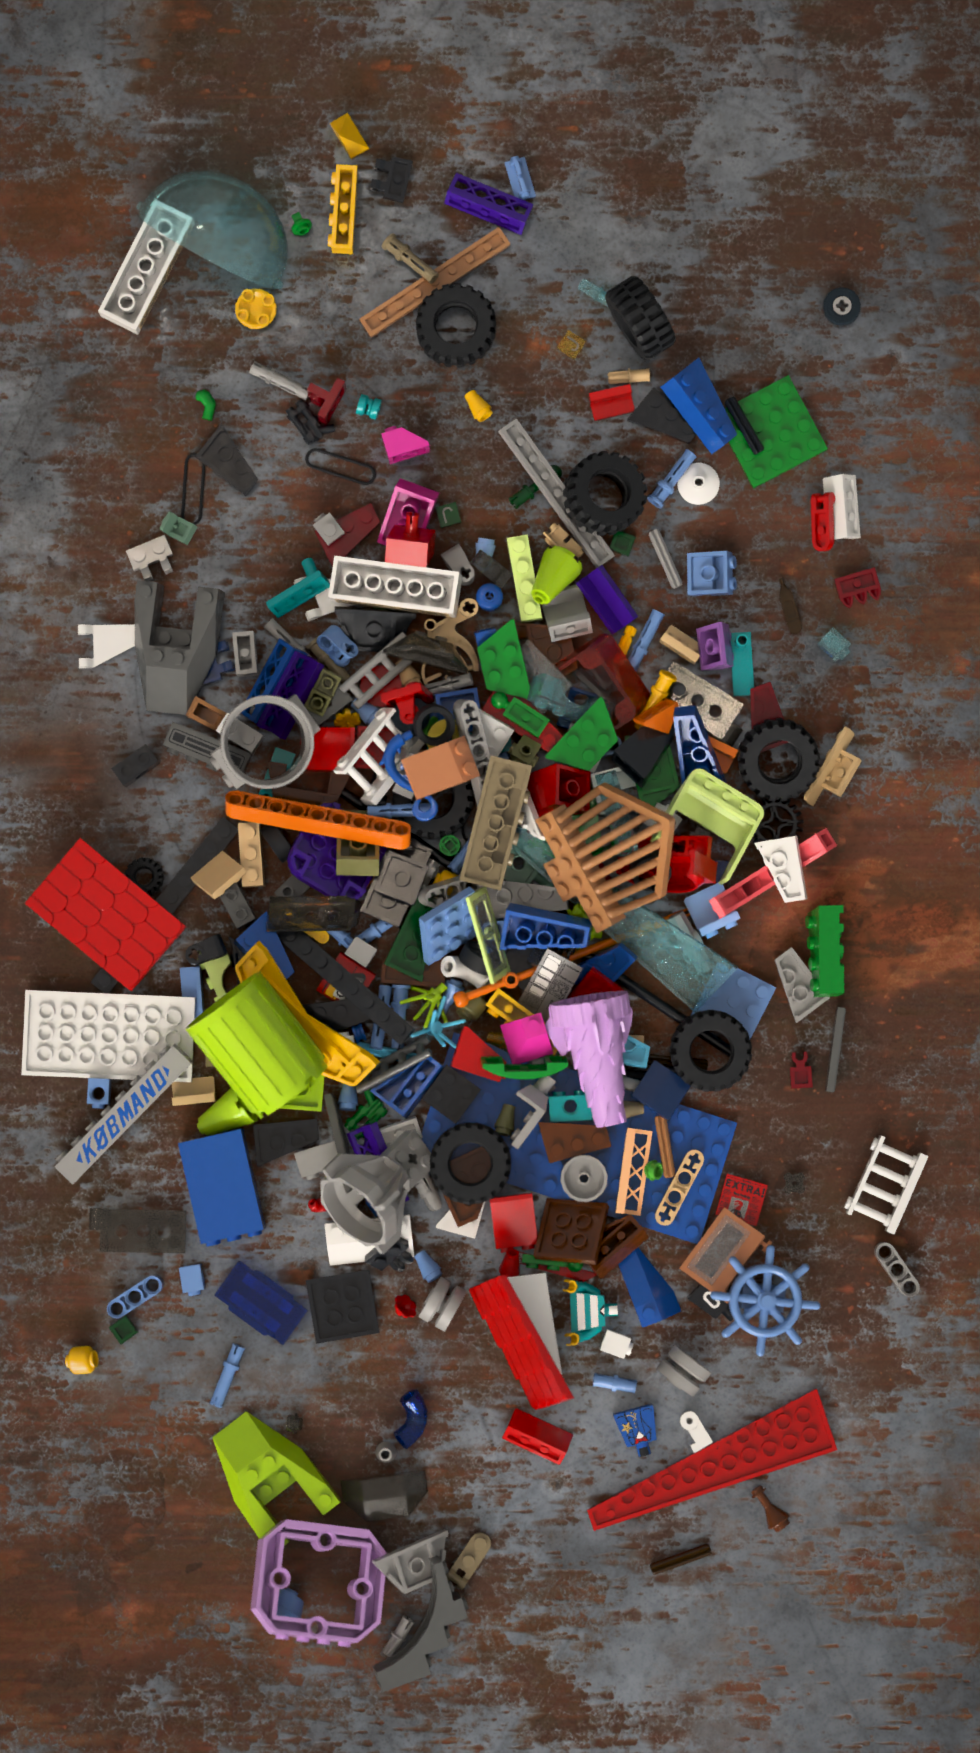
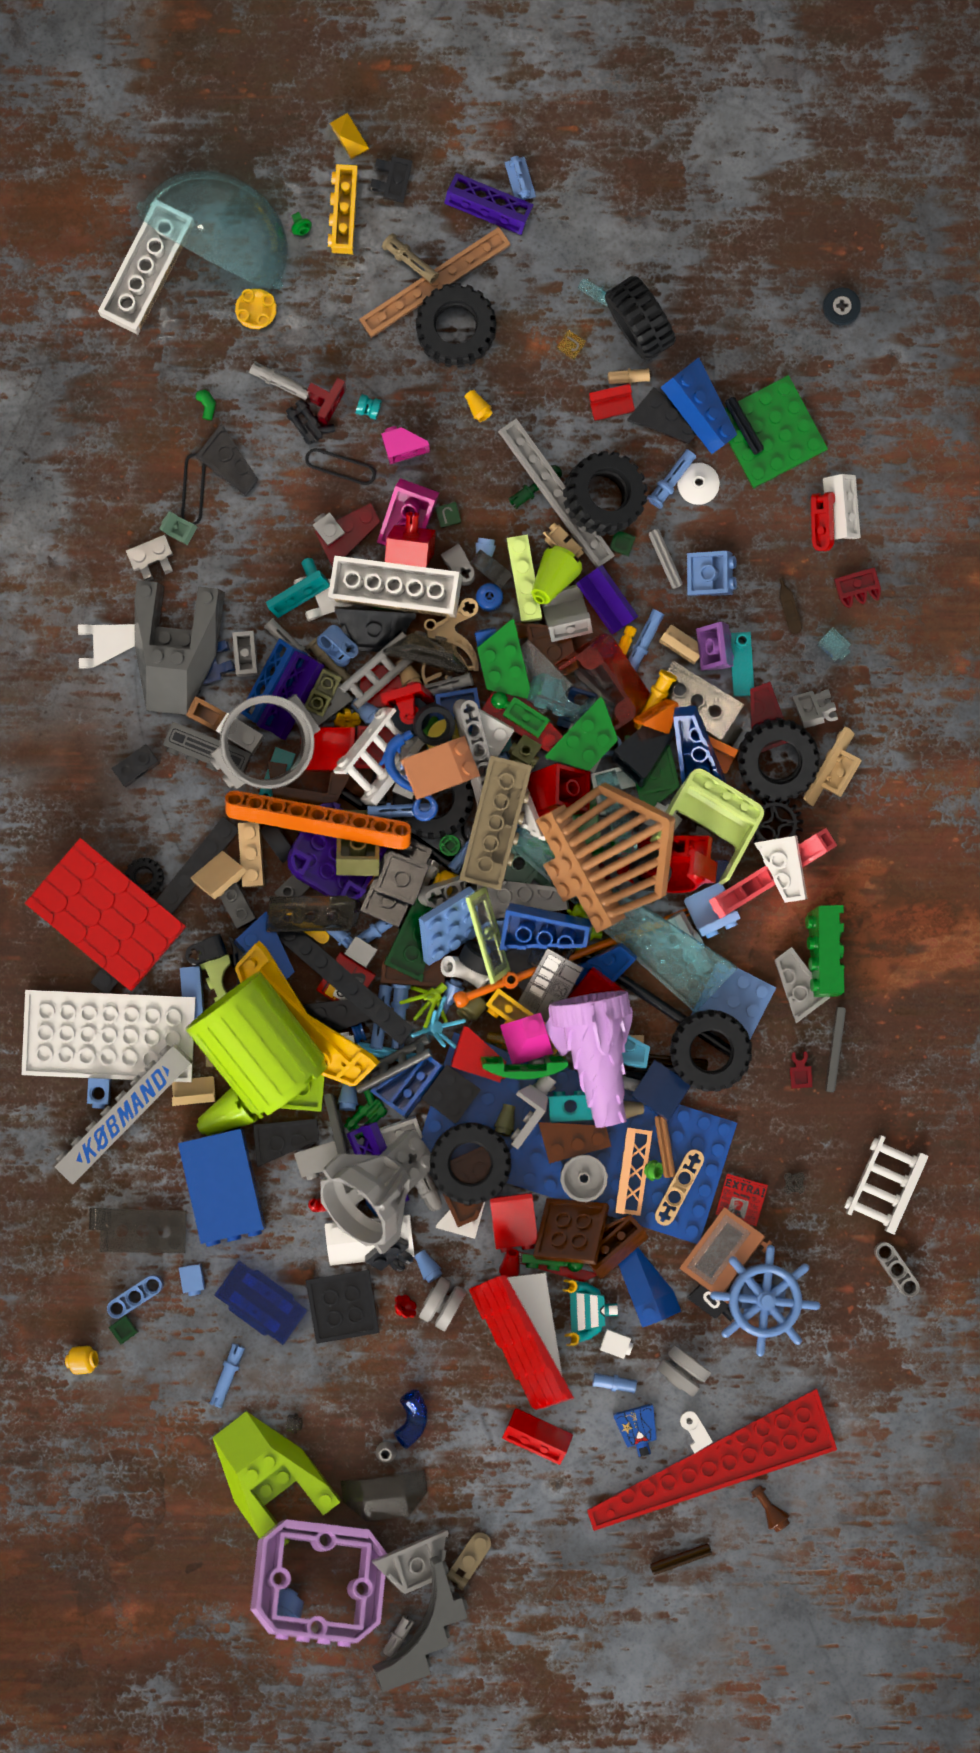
(809, 710): none -> light grey plate

